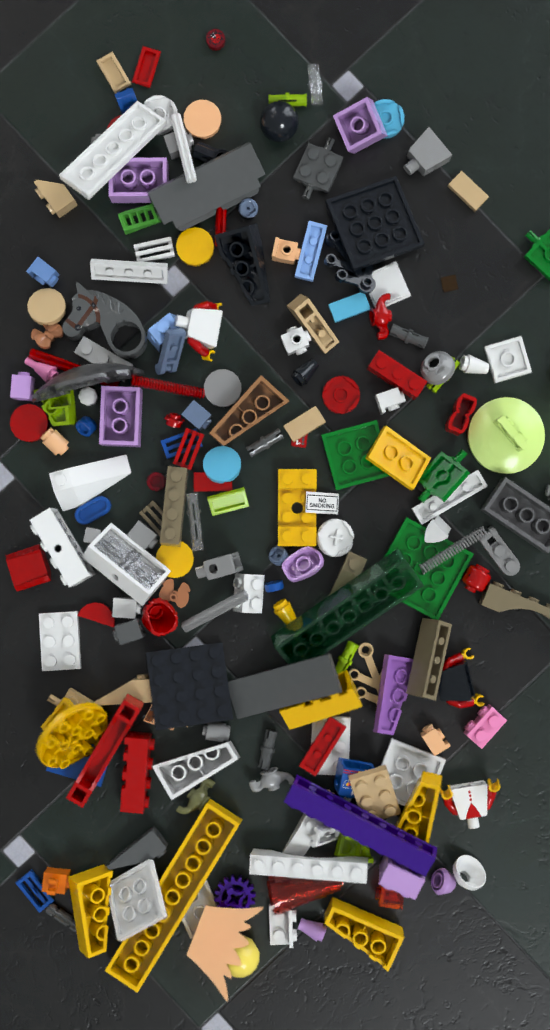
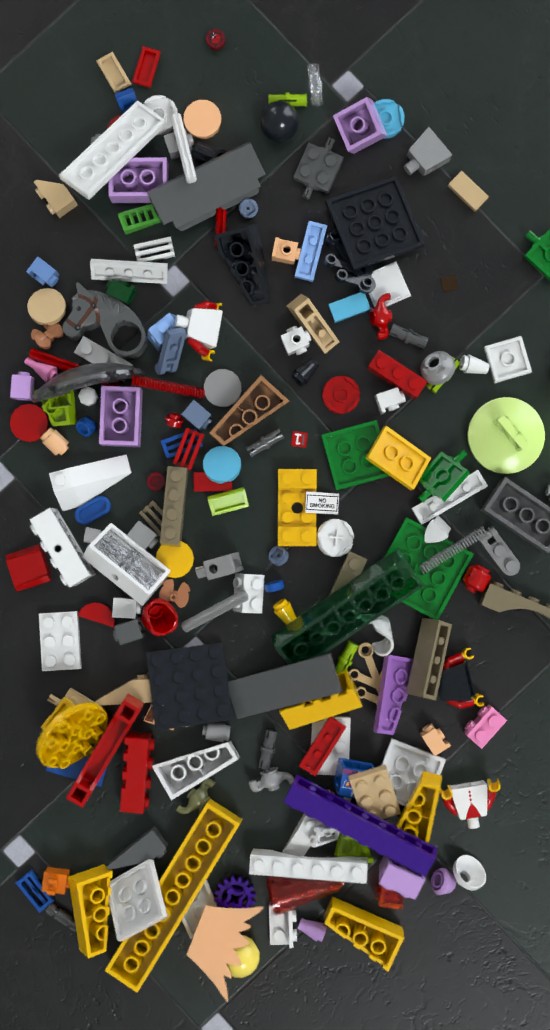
(121, 291): none -> dark green brick
(192, 498): clear pin -> none
(195, 246): yellow tile -> none
(302, 564): lavender piece -> none
(304, 424): tan tile -> none
(385, 646): none -> white helmet
(462, 409): red brick -> none

